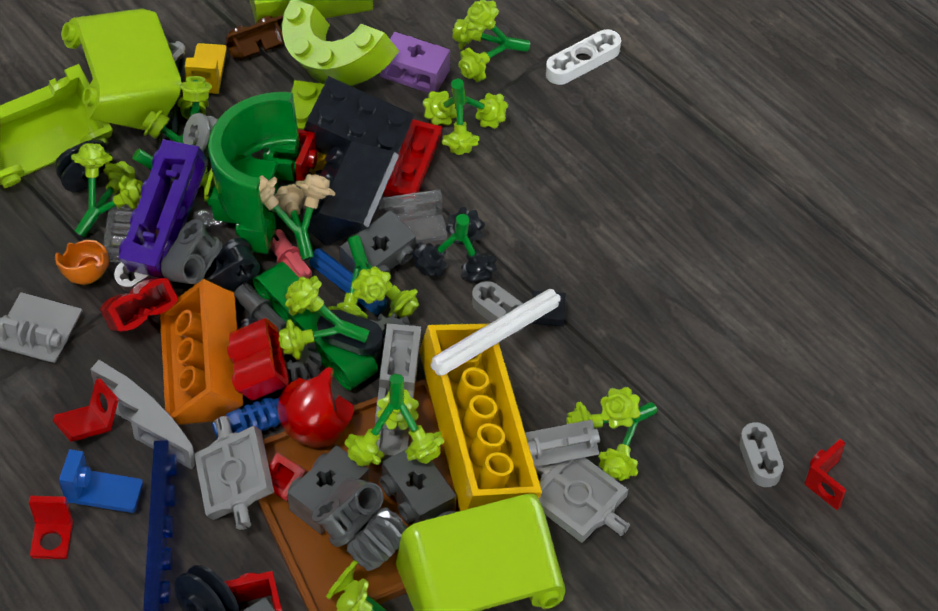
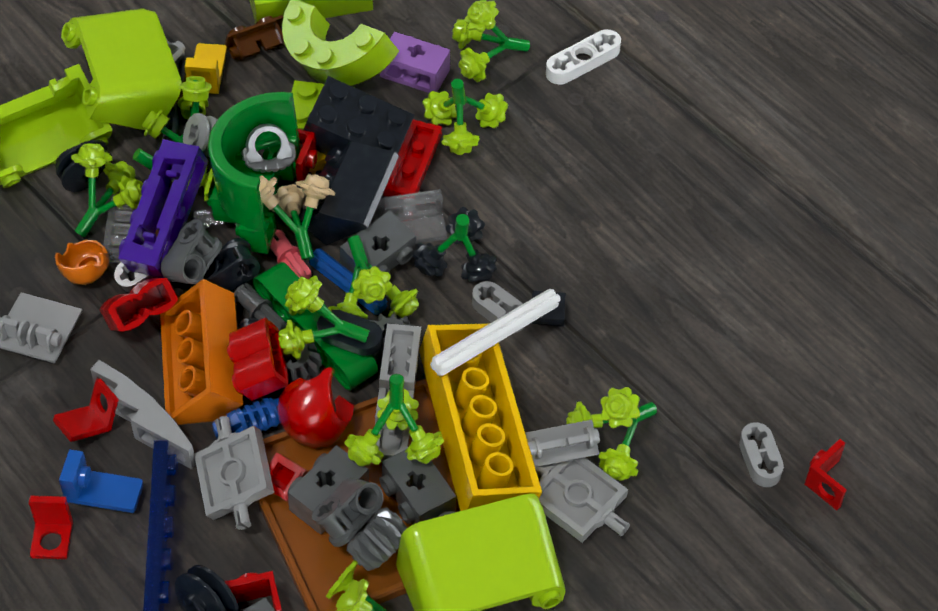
(285, 155): none -> flat silver piece

